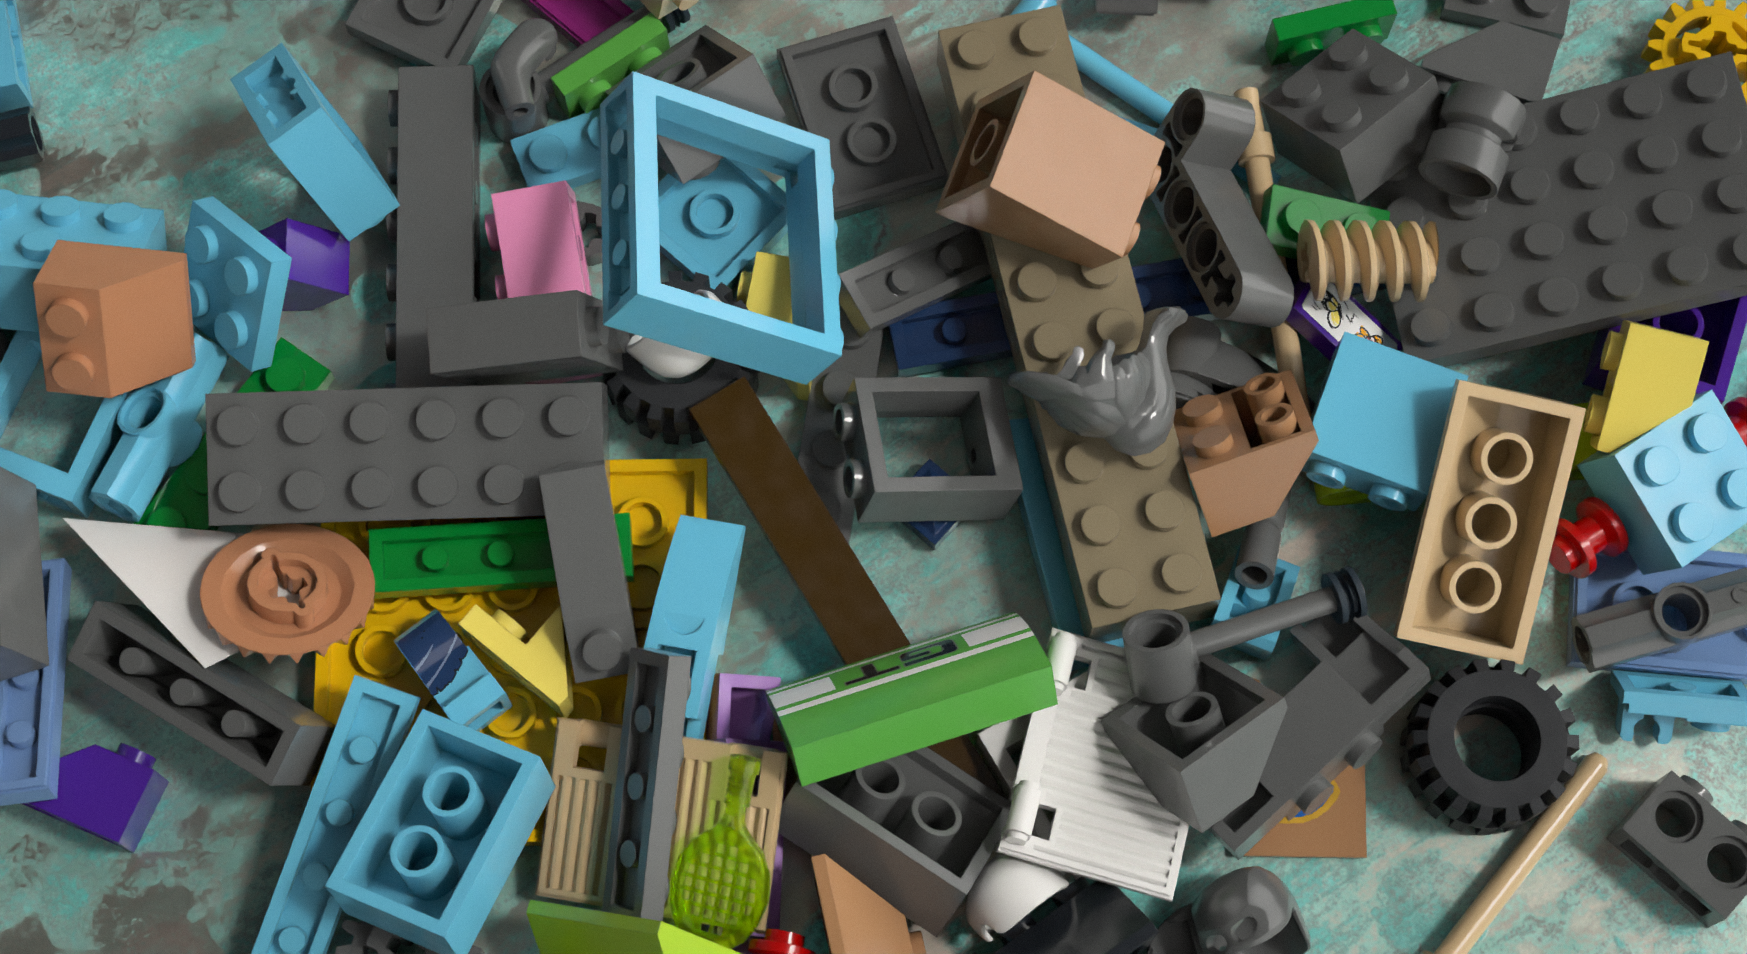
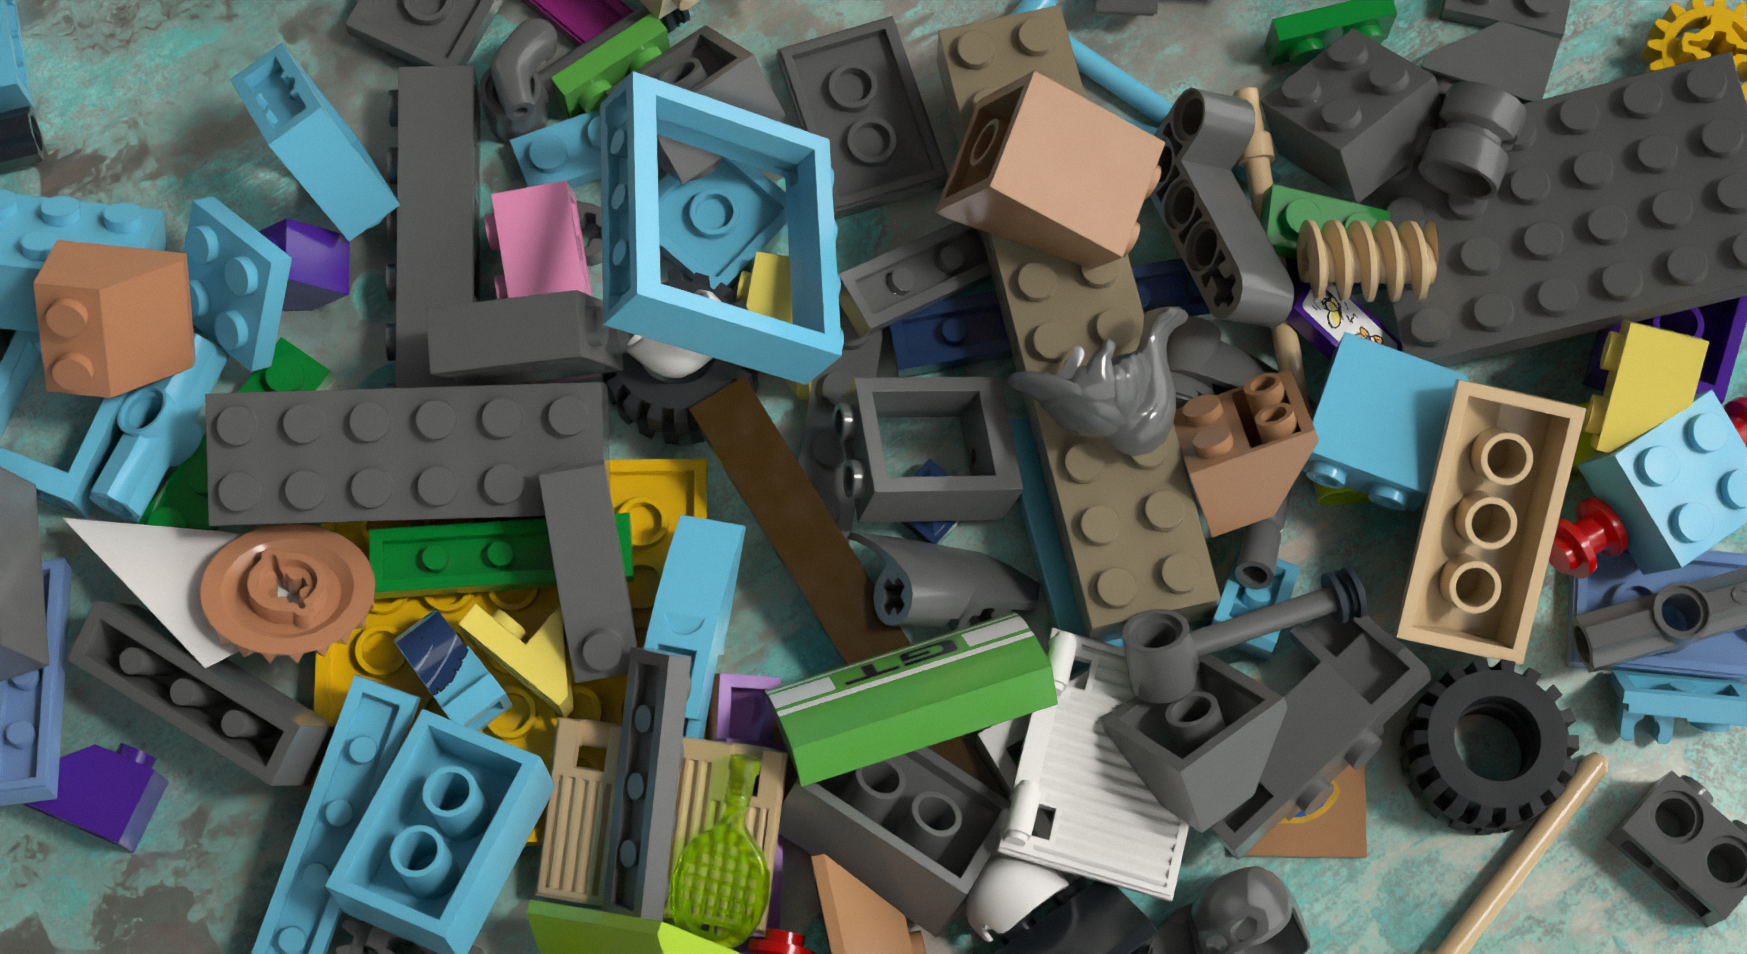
(943, 584): none -> dark grey panel

